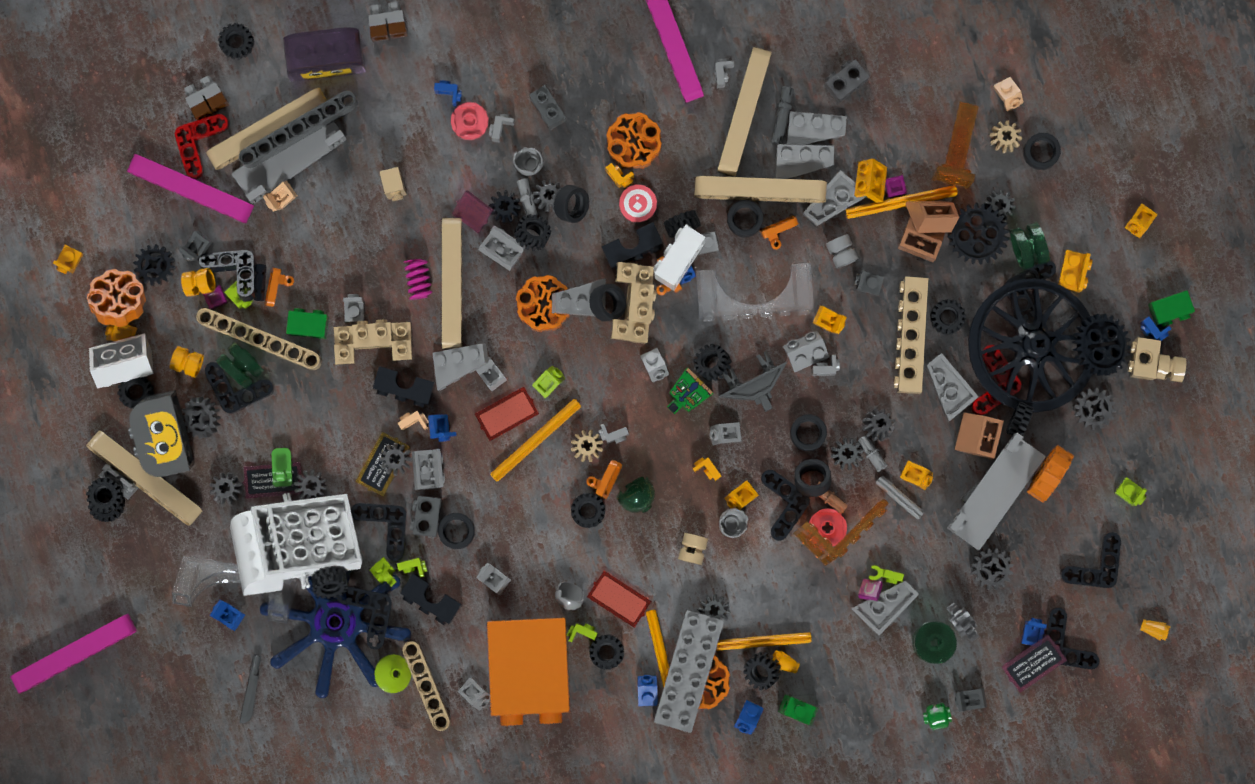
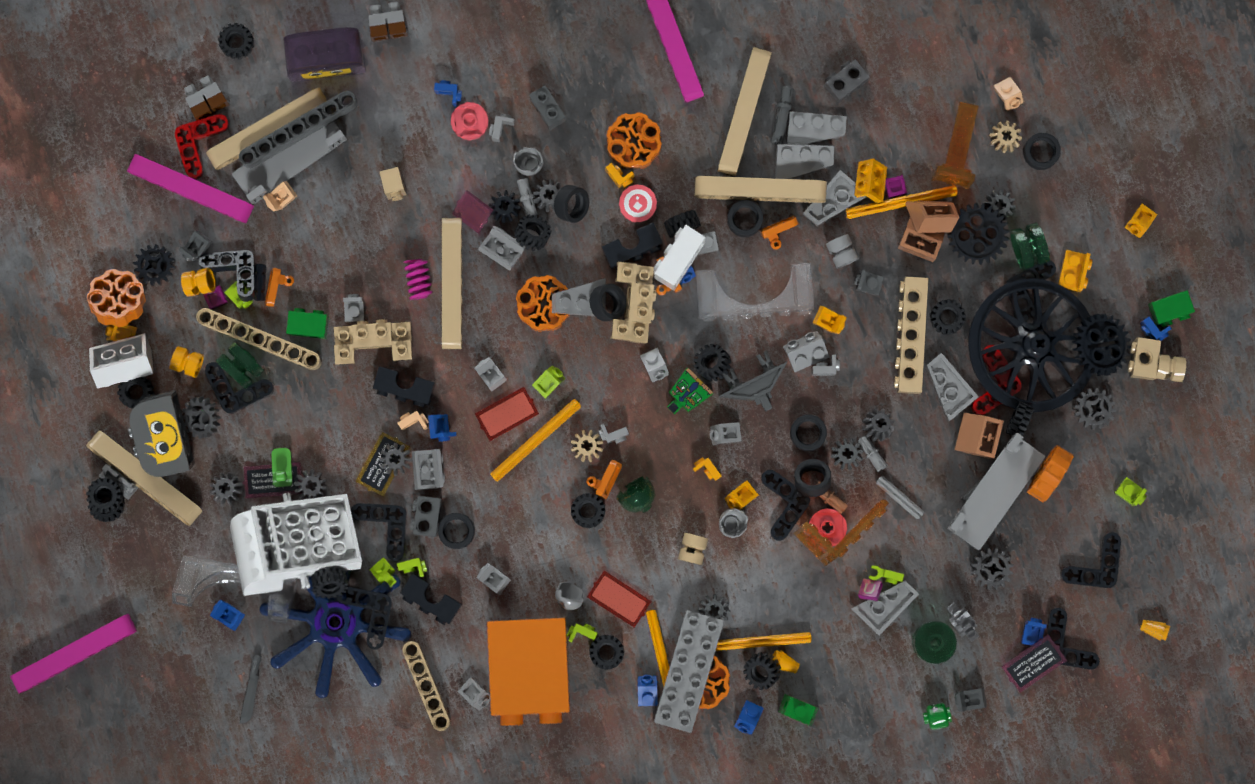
(68, 260): light orange bracket -> none
(384, 673): lime dish -> none
(458, 362): light grey wing -> none
(720, 75): light grey bracket -> none
(917, 475): light orange bracket -> none

